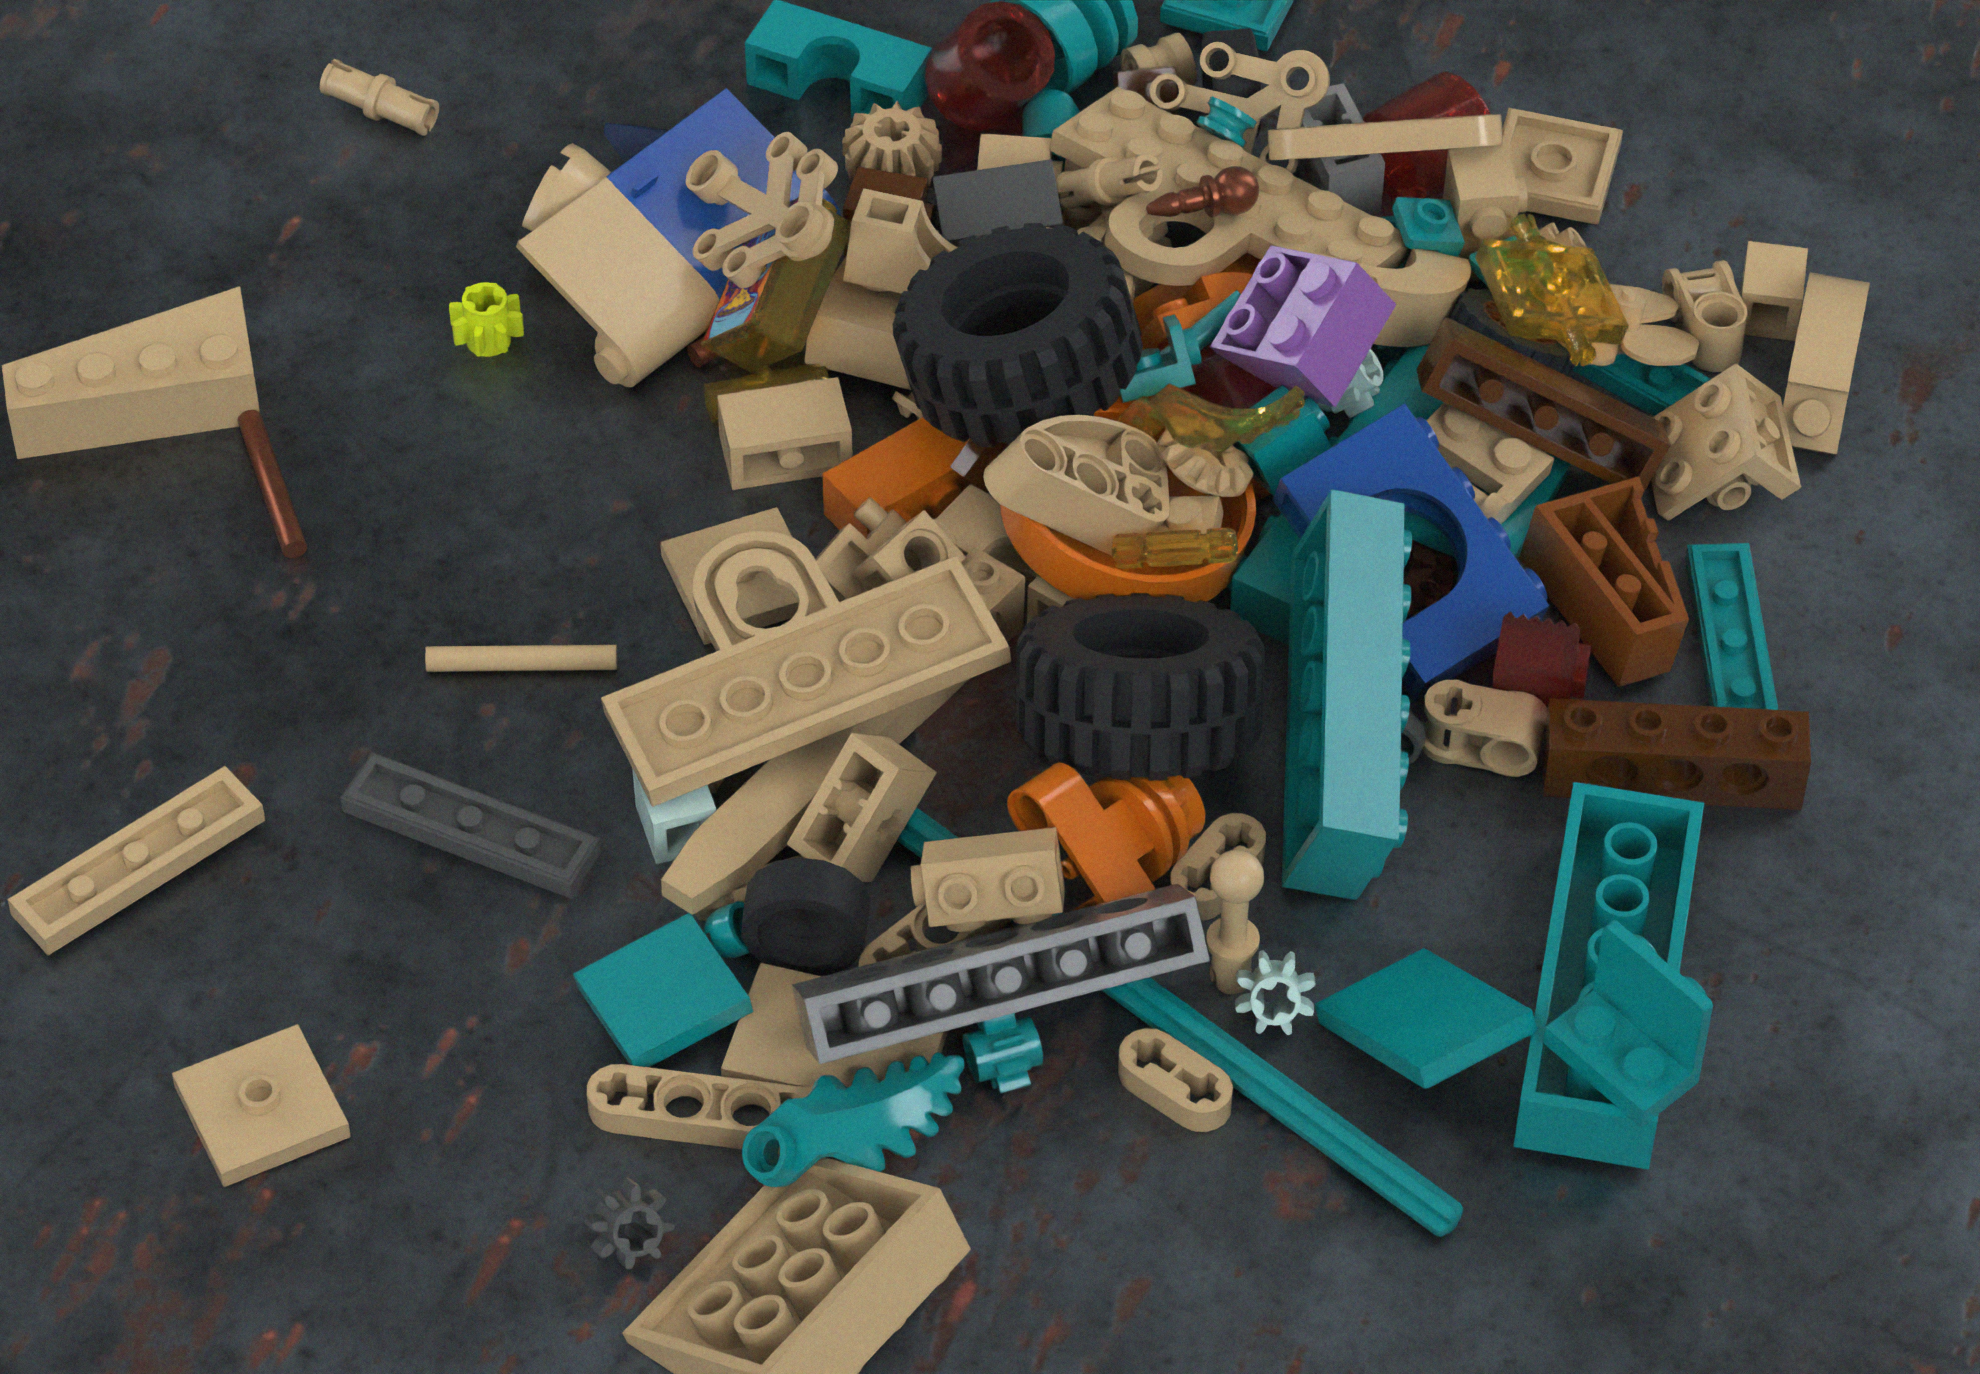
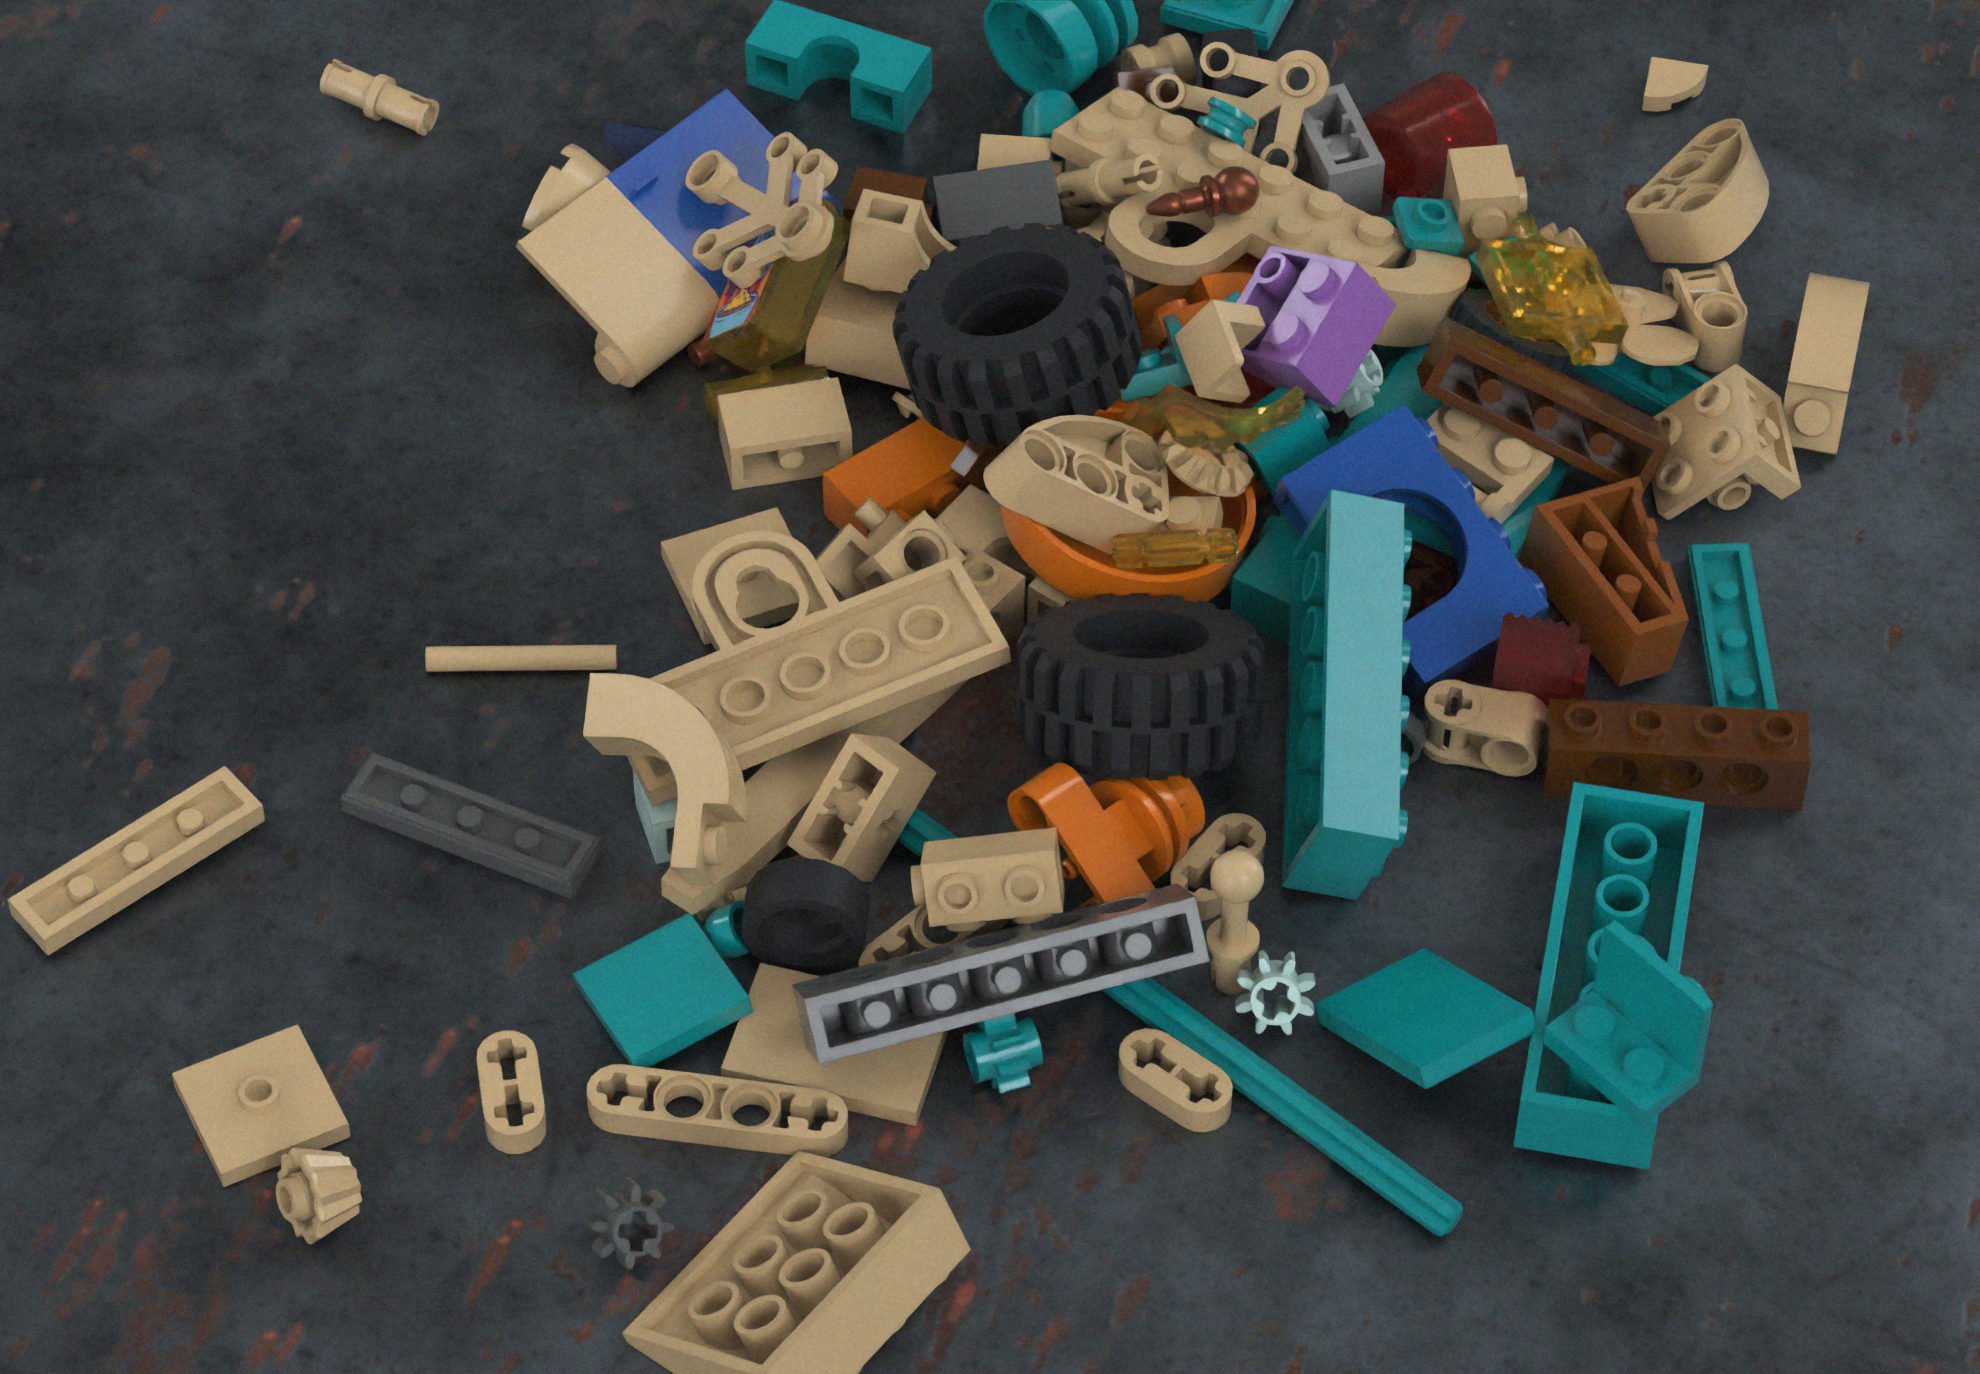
(136, 381): tan wedge -> none
(272, 484): copper bar -> none
(317, 1191): none -> tan piece
(486, 319): neon yellow gear -> none
(499, 1093): none -> tan beam
(651, 720): none -> tan arch
(853, 1120): teal plant -> none
(893, 142): tan gear -> none
(990, 65): clear red piece -> none
(1213, 348): none -> tan panel
(1385, 137): tan beam -> none
(1562, 162): tan plate -> none
(1672, 82): none -> tan tile
(1702, 198): none -> tan beam
(1773, 289): tan brick -> none

